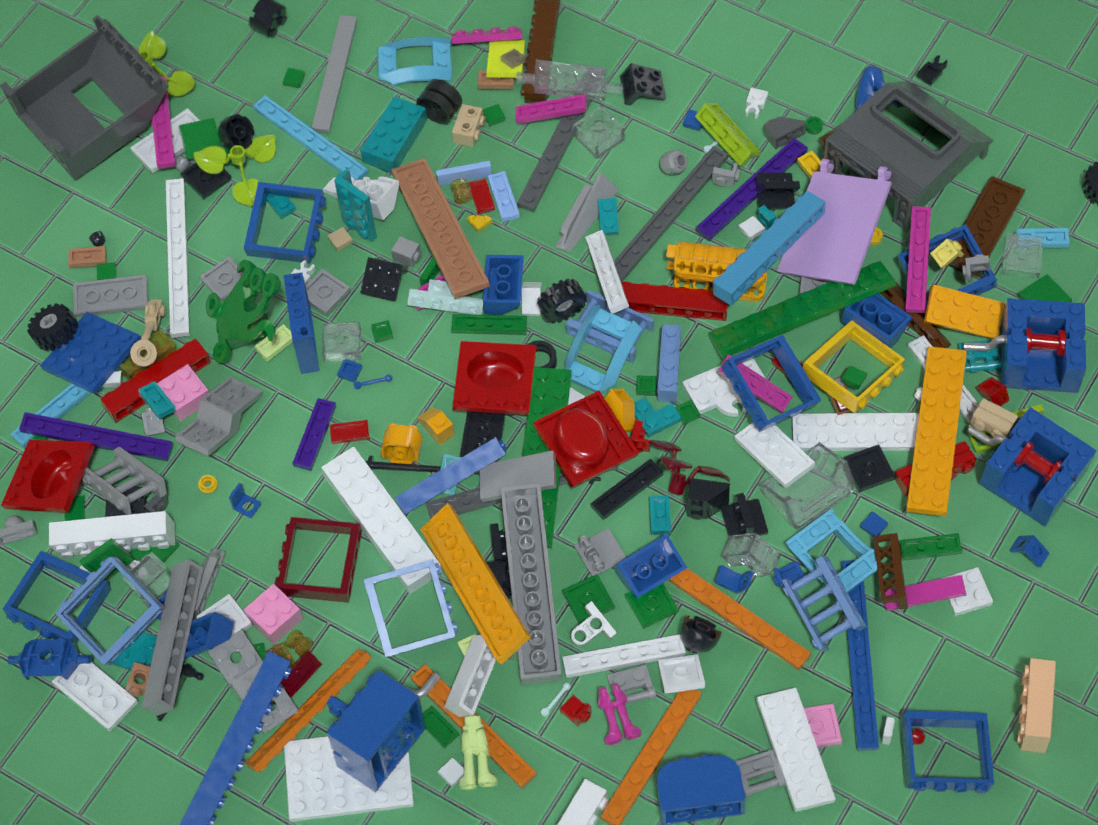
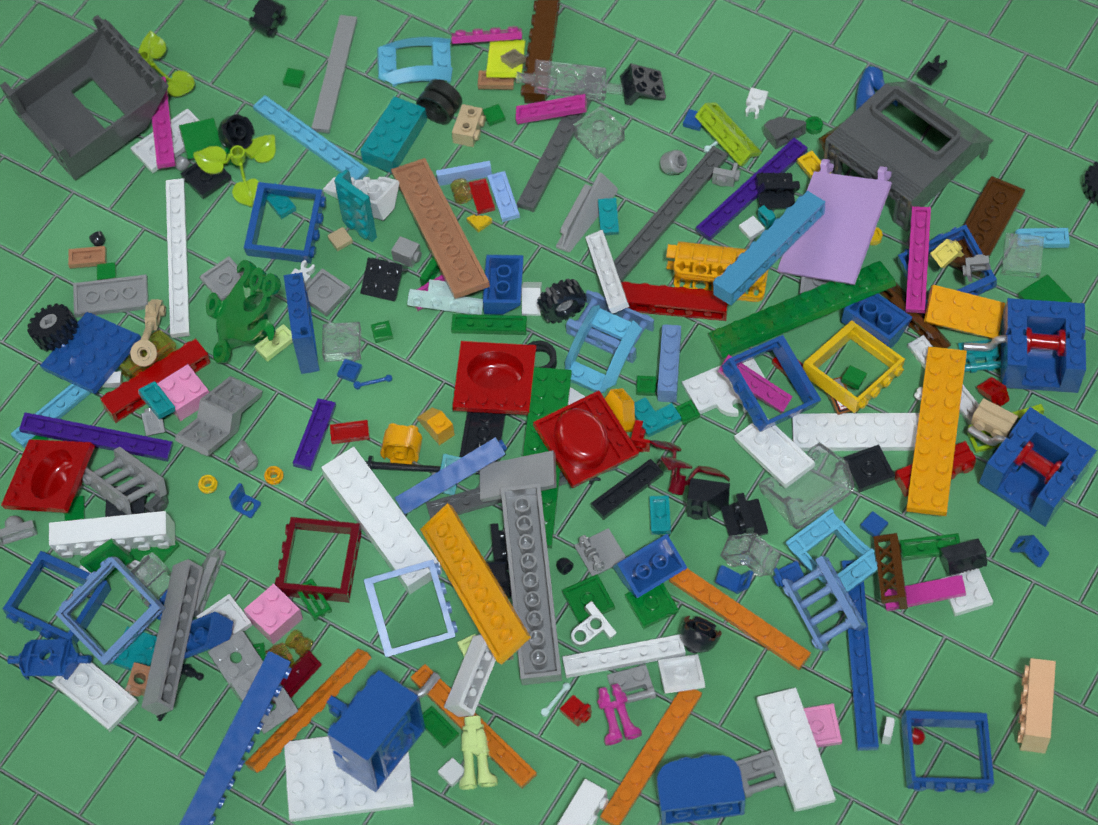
(244, 457): none -> light grey tile
(273, 470): none -> light orange plate
(321, 612): none -> green tile
(564, 565): none -> black hinge
(963, 557): none -> black brick

